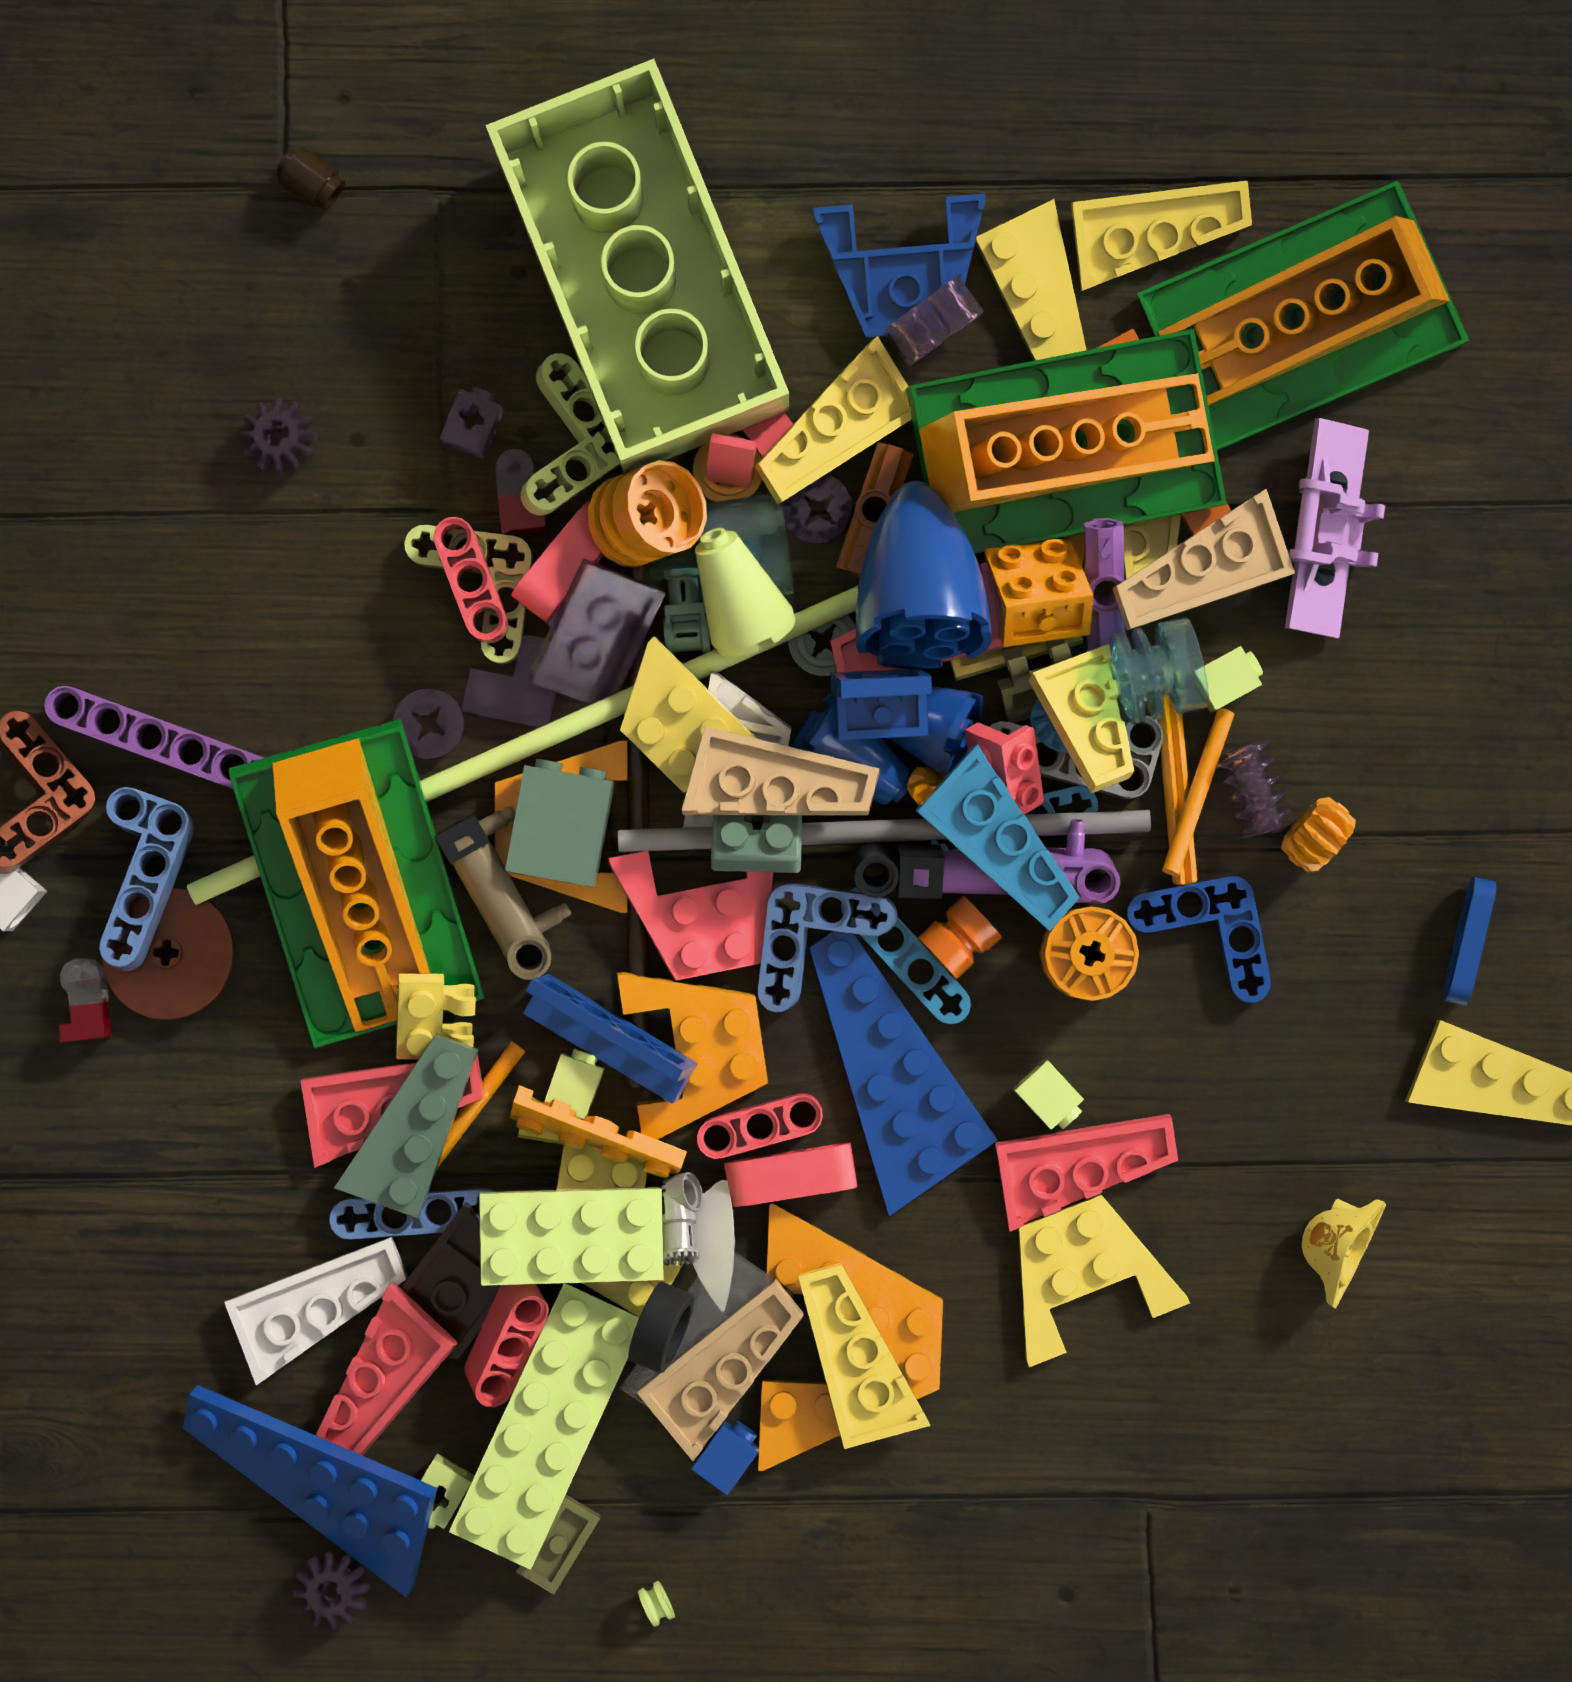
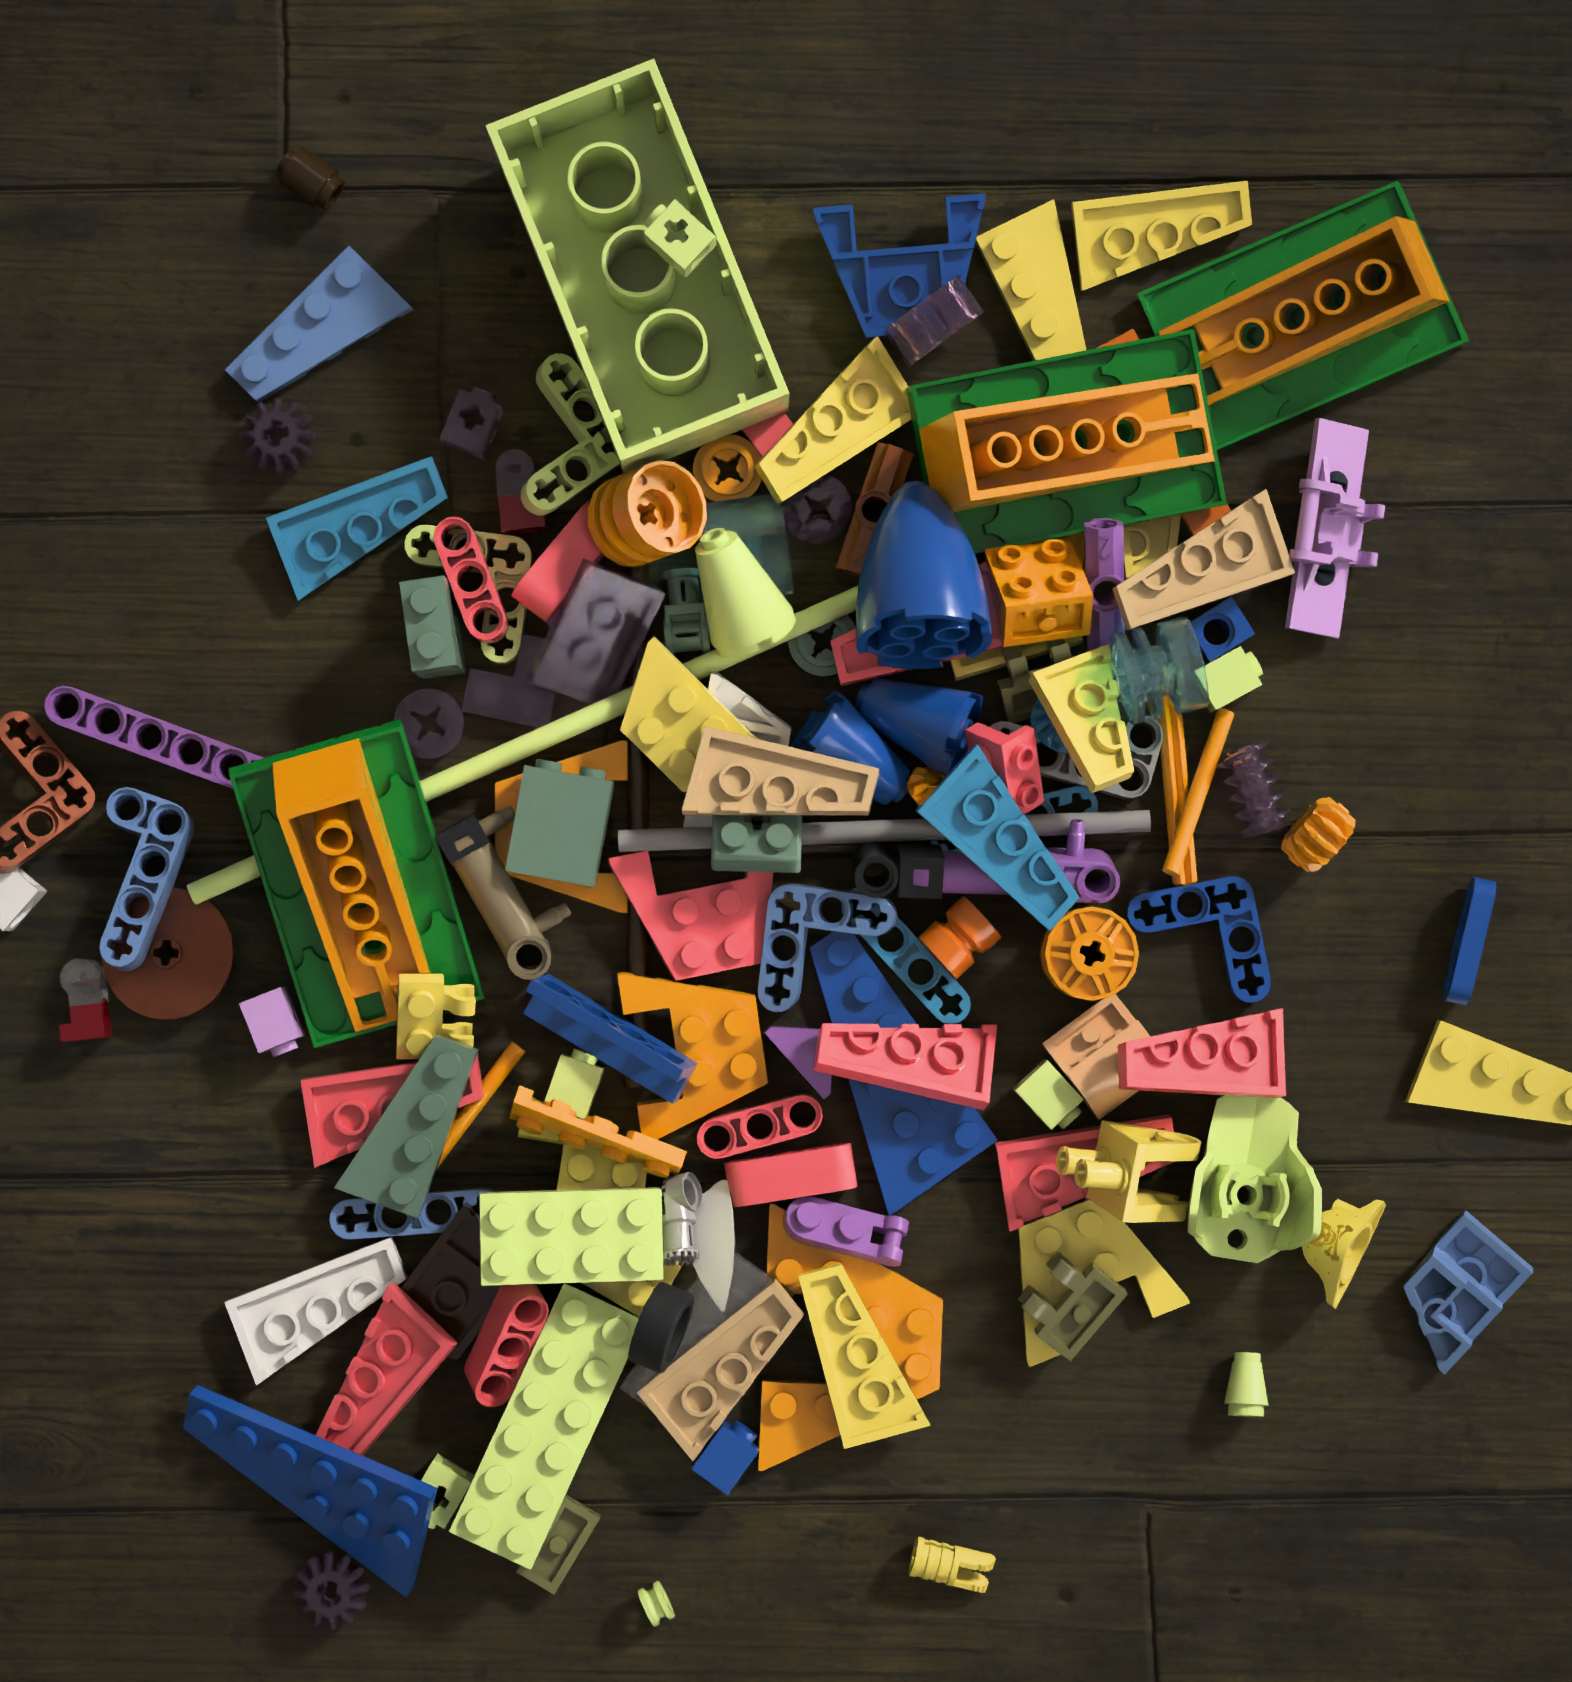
(273, 1021): none -> lavender brick
(328, 316): none -> medium blue wing
(345, 525): none -> dark azure wing
(432, 627): none -> sand green brick
(679, 255): none -> yellowish green brick
(730, 460): coral slope -> none
(799, 1048): none -> medium lavender slope
(845, 1229): none -> medium lavender plate
(881, 703): blue bracket -> none
(928, 1062): none -> coral wing
(943, 1563): none -> light yellow hinge
(1079, 1311): none -> olive plate
(1089, 1053): none -> light nougat brick
(1115, 1170): none -> light yellow piece
(1213, 1059): none -> coral wing
(1235, 626): none -> blue brick
(1246, 1386): none -> yellowish green cone
(1255, 1148): none -> yellowish green piece
(1463, 1287): none -> medium blue slope

